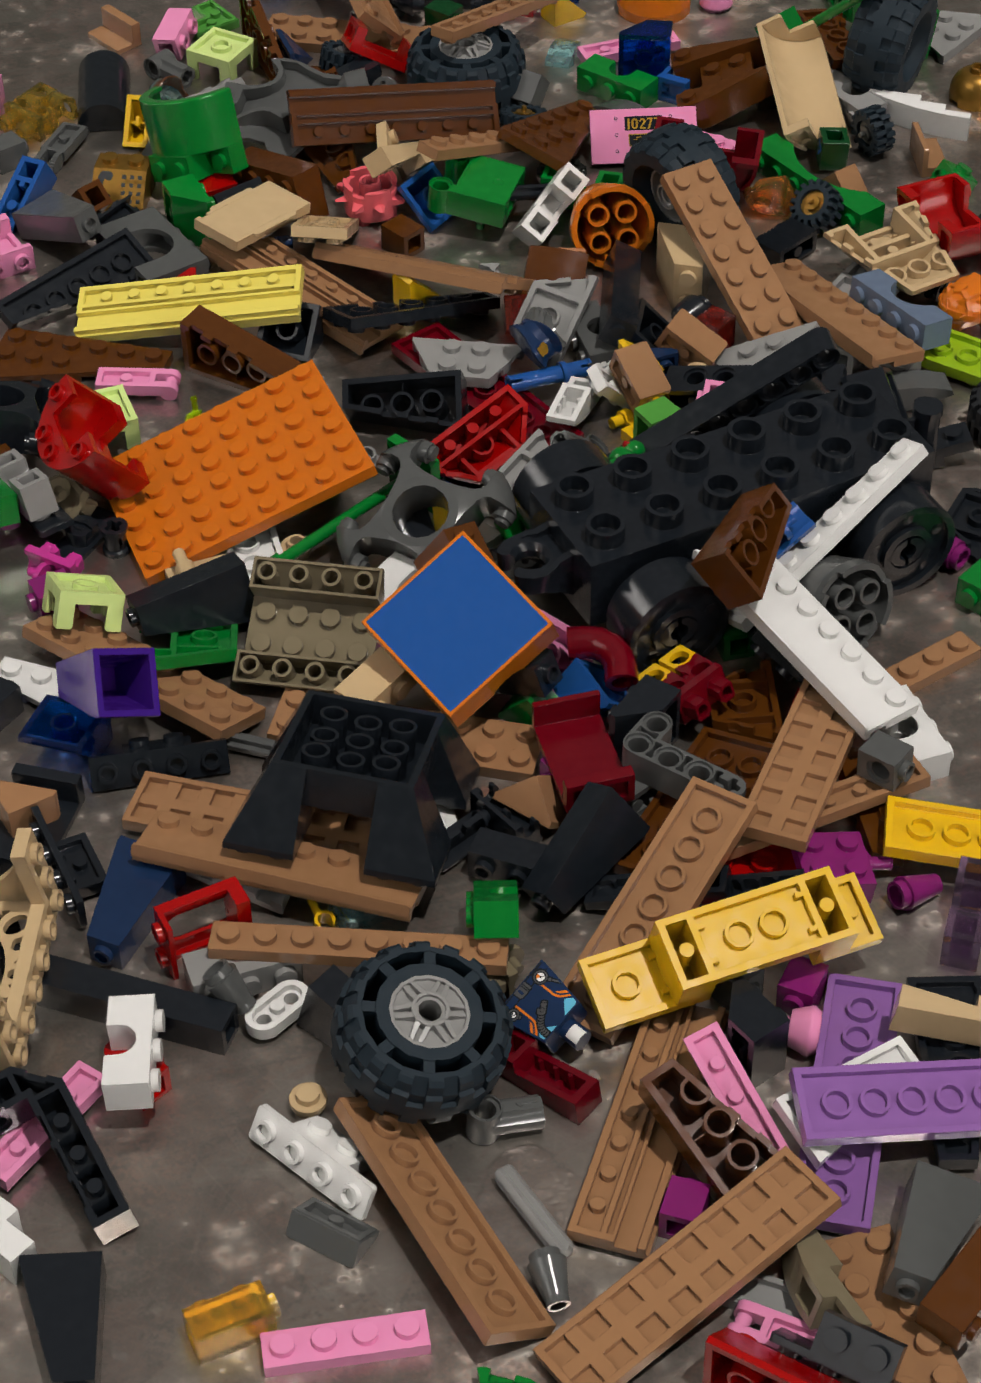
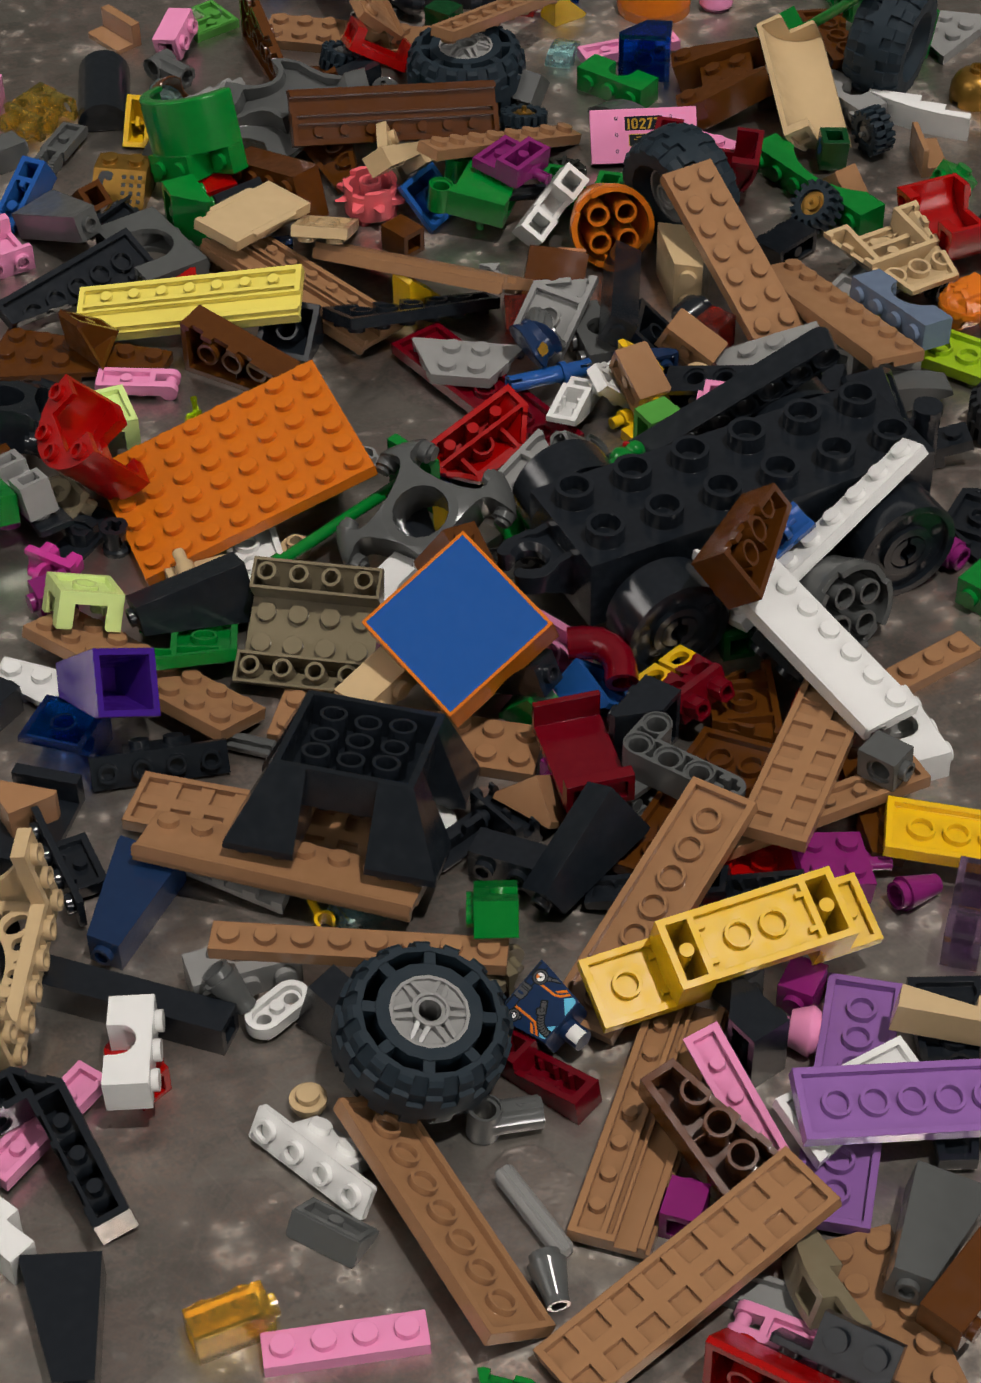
(88, 336): none -> reddish brown slope
(170, 948): red panel -> none
(222, 50): yellowish green panel -> none
(291, 49): dark blue slope -> none
(408, 401): black wedge -> none
(514, 161): none -> magenta plate
(551, 135): reddish brown wing -> none
(671, 85): blue bracket -> none
(770, 196): clear orange hair -> none

